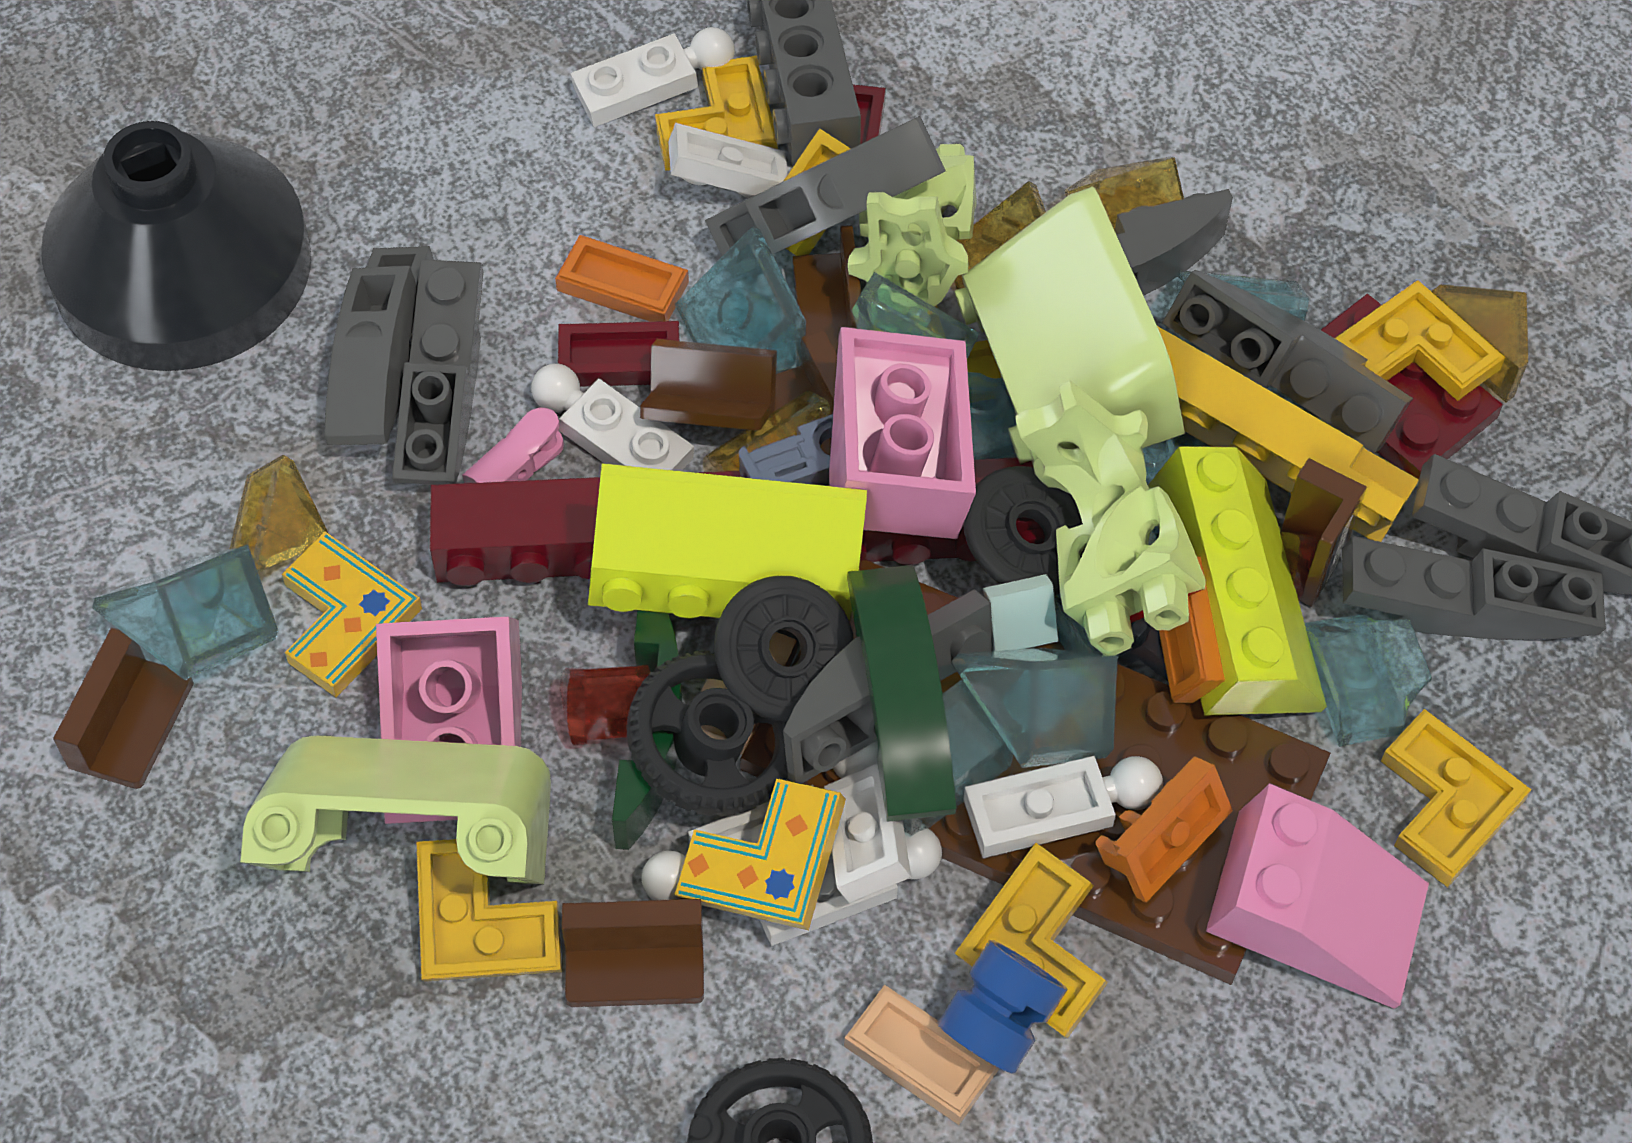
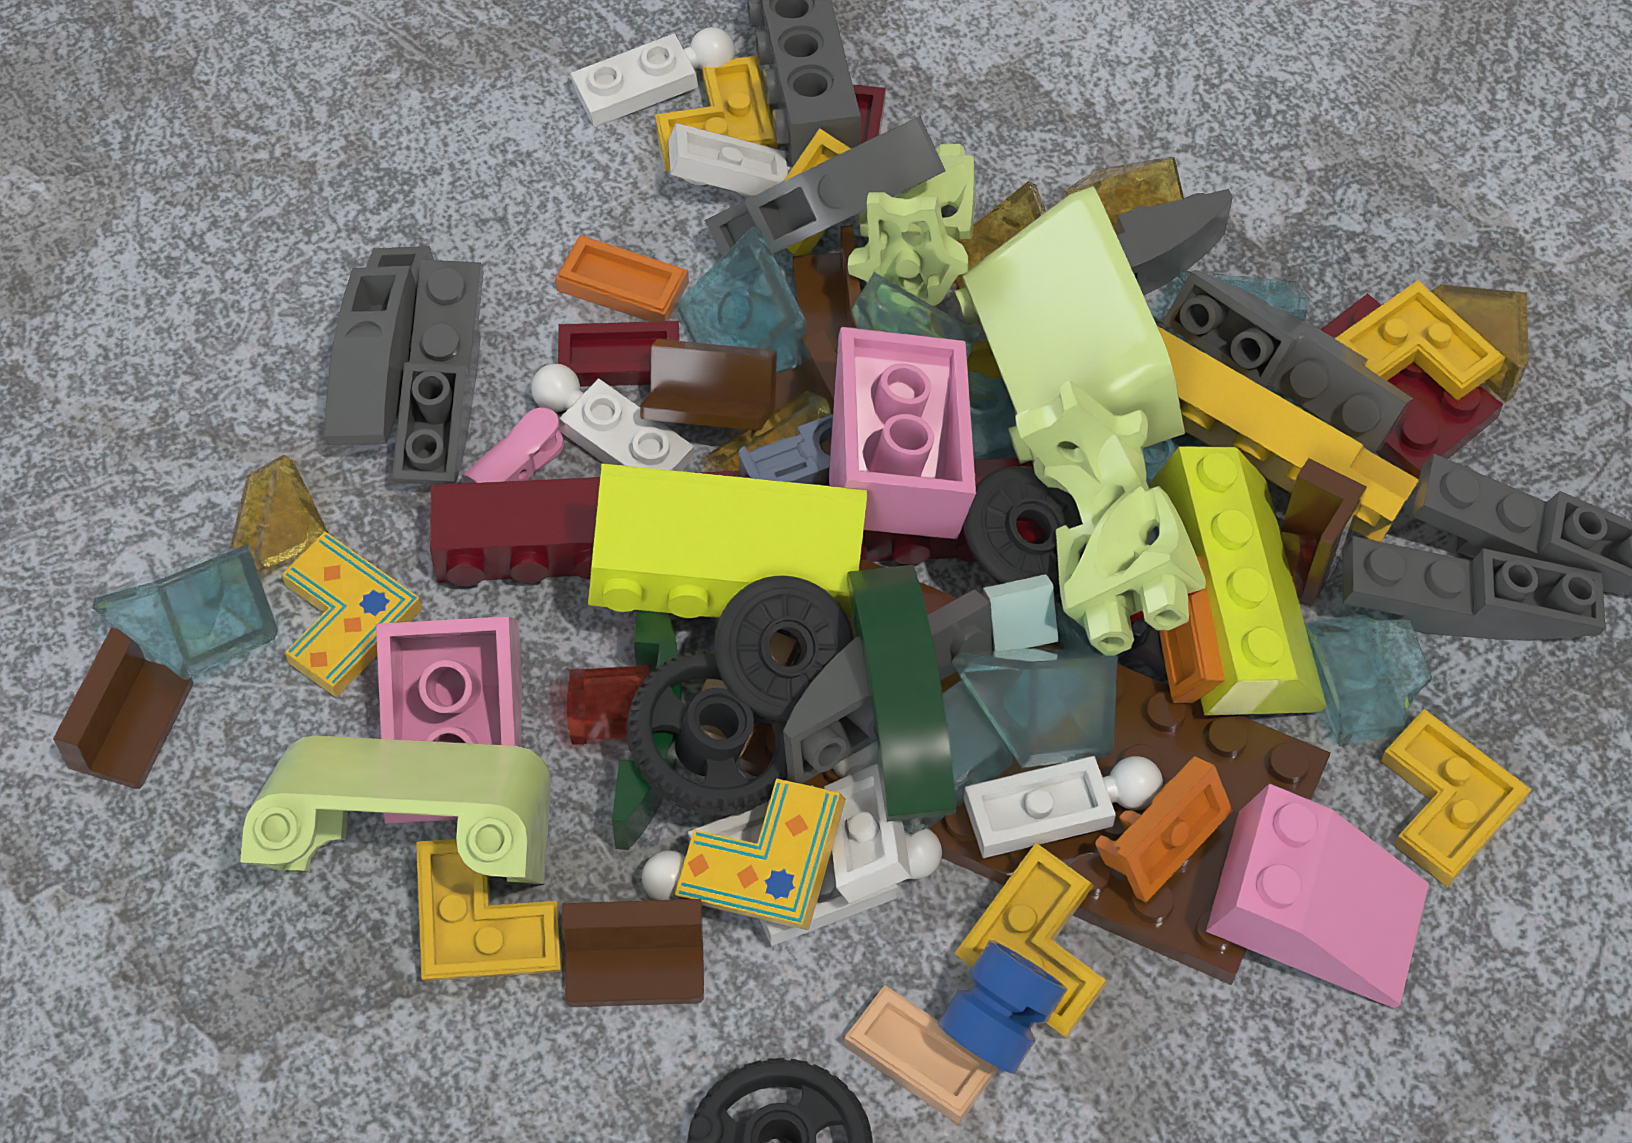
(175, 249): black cone -> none

